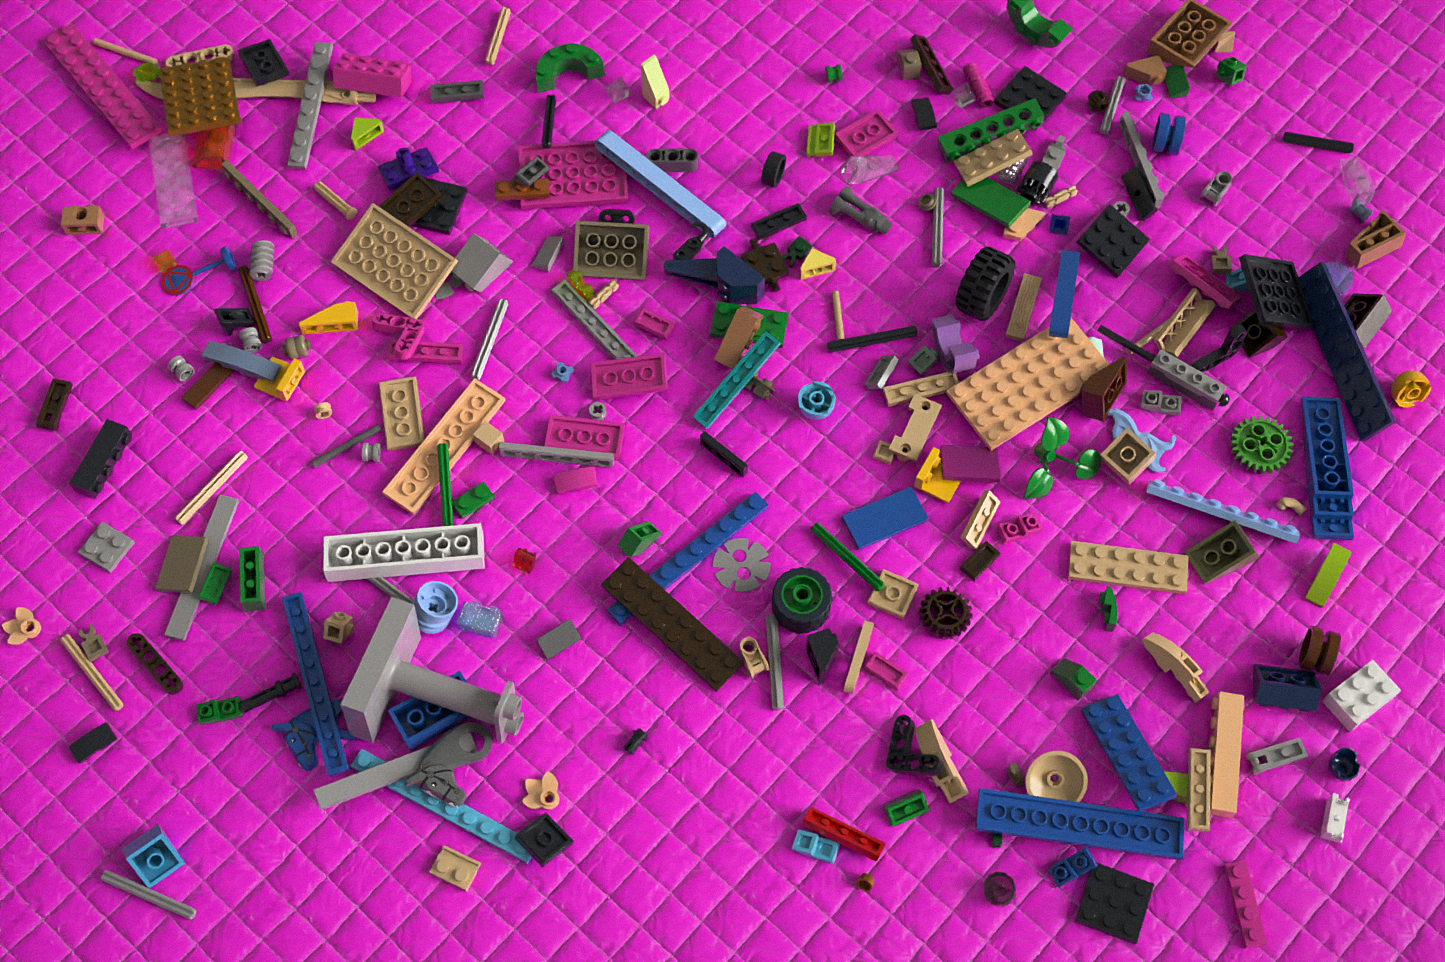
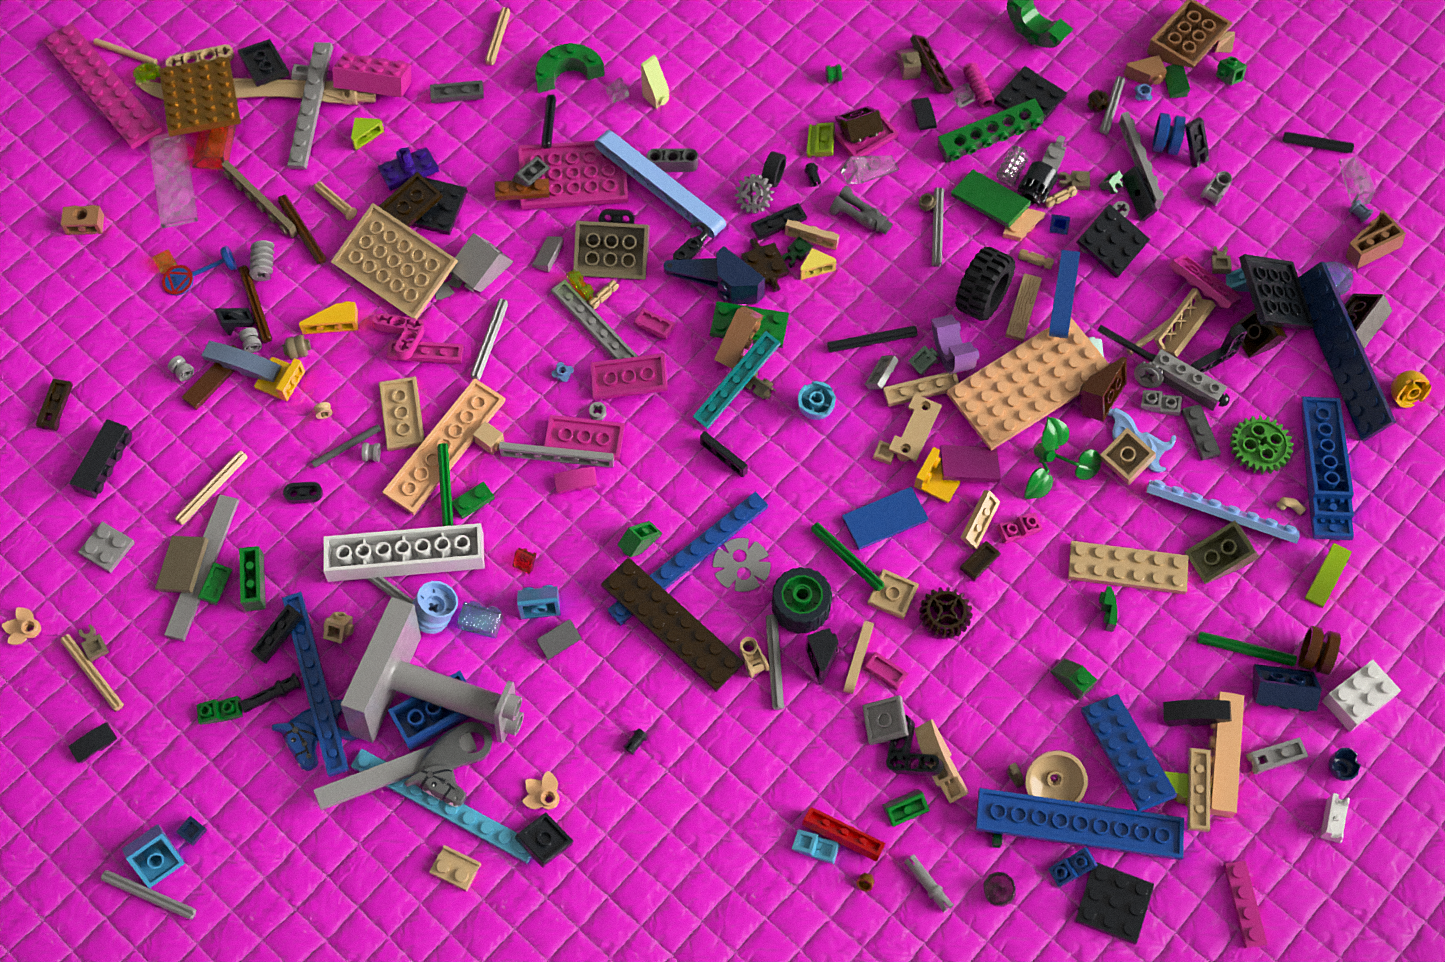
(156, 662): dark brown beam -> none
(191, 830): none -> dark blue plate
(277, 633): none -> black tile
(299, 72): none -> light grey plate
(302, 230): none -> reddish brown axle
(303, 492): none -> black plate
(538, 602): none -> dark azure slope
(754, 200): none -> light grey gear
(811, 170): none -> black pin
(812, 234): none -> plate
(838, 315): tan bar -> none
(860, 124): none -> dark brown slope
(885, 720): none -> light grey tile
(929, 884): none -> light grey pin
(993, 157): tan plate -> none
(1036, 258): none -> tan axle
(1079, 179): none -> dark tan plate
(1110, 181): none -> tile
(1146, 379): none -> light grey gear
(1182, 665): tan slope -> none
(1196, 712): none -> black slope
(1197, 141): none -> black hinge
(1200, 432): none -> dark grey plate
(1246, 648): none -> green axle

